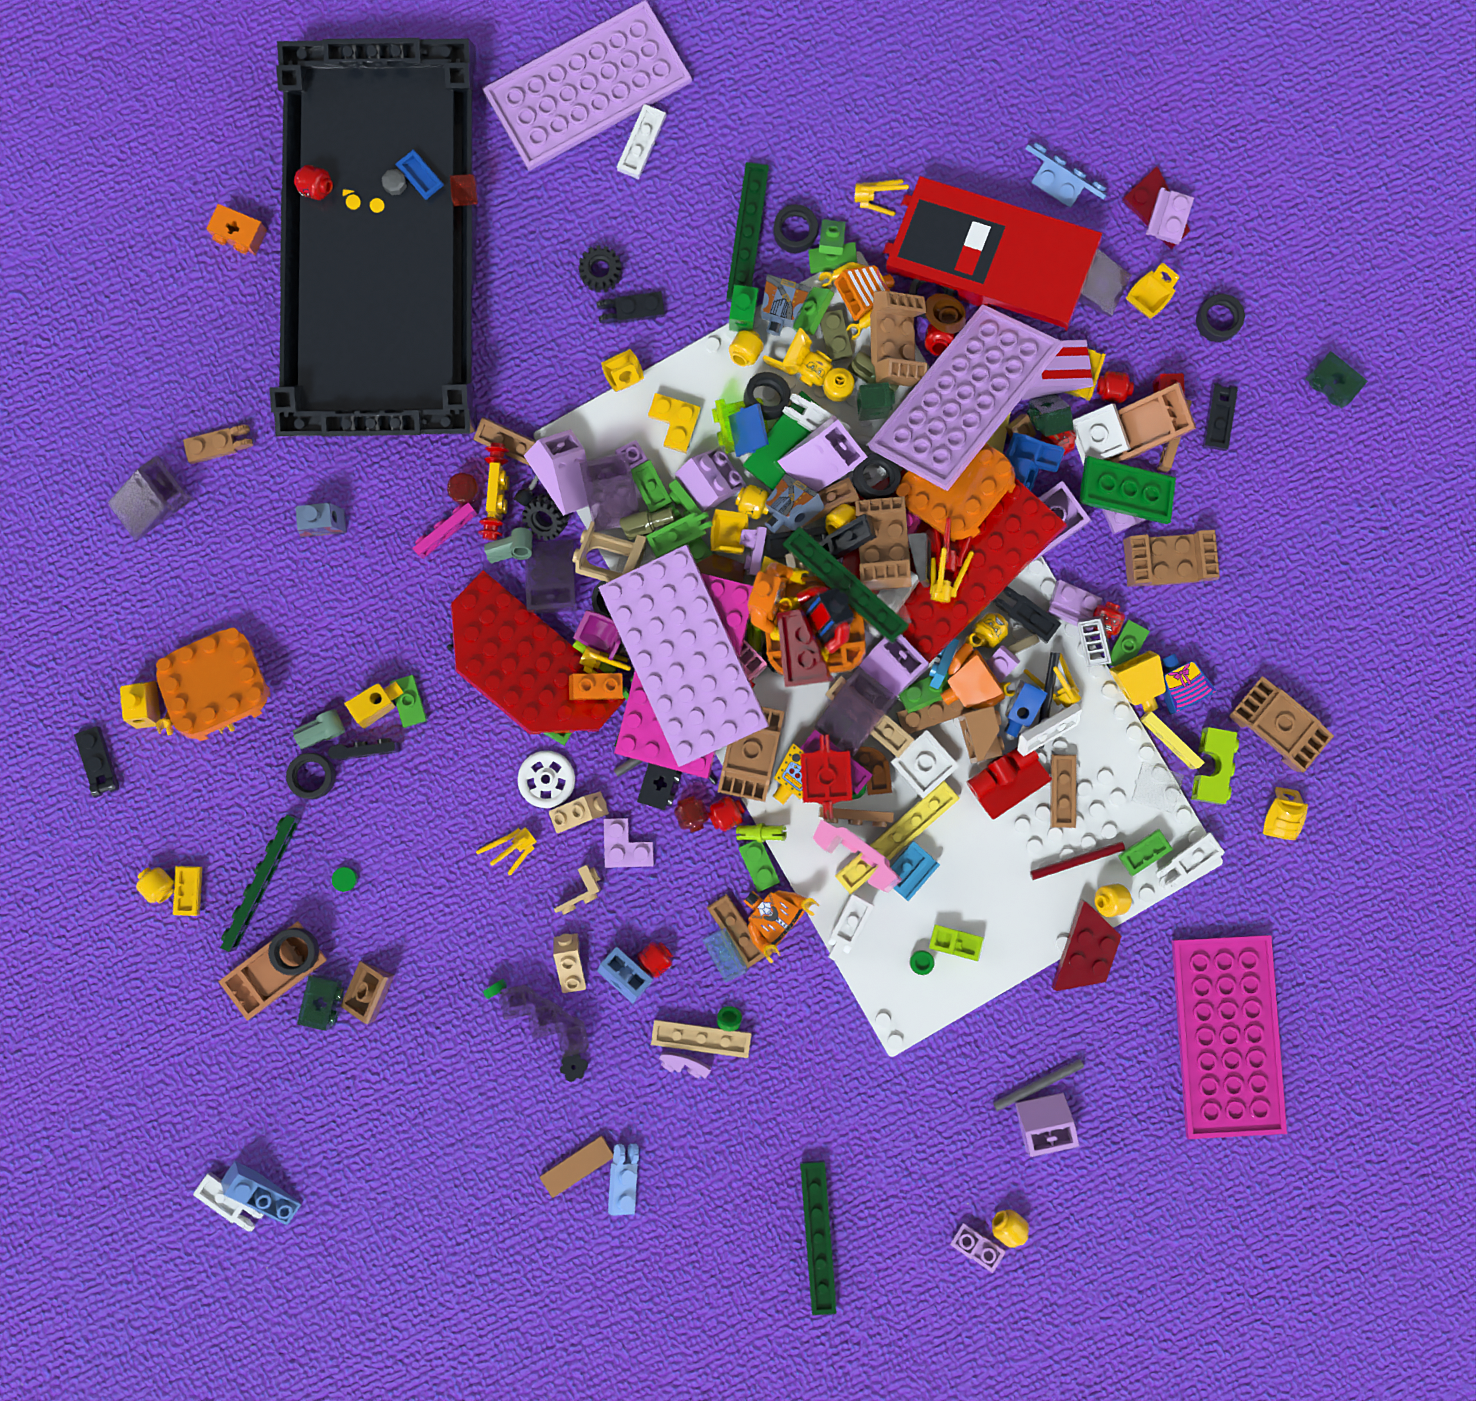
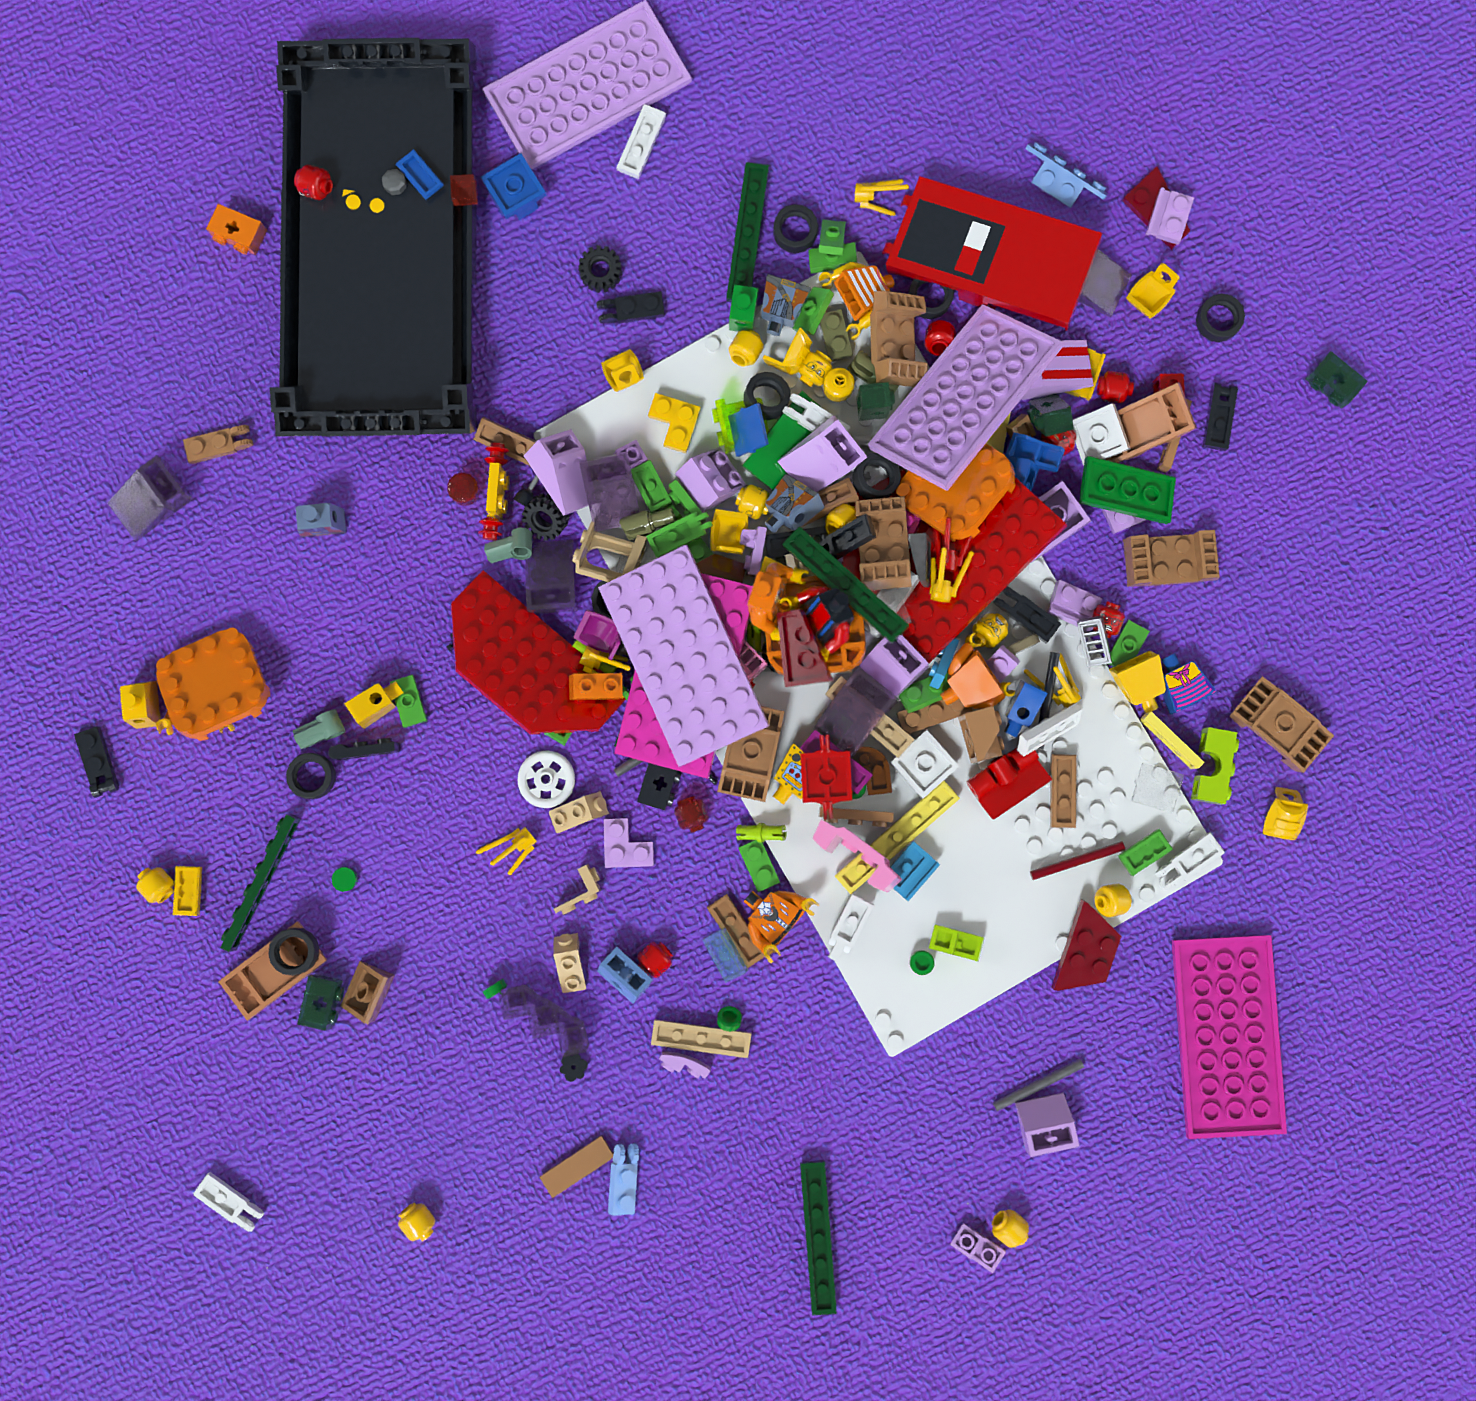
(258, 1193): medium blue slope -> none
(416, 1222): none -> yellow head
(444, 529): dark pink plate -> none
(514, 188): none -> blue panel
(726, 813): red head -> none
(947, 308): reddish brown hat -> none

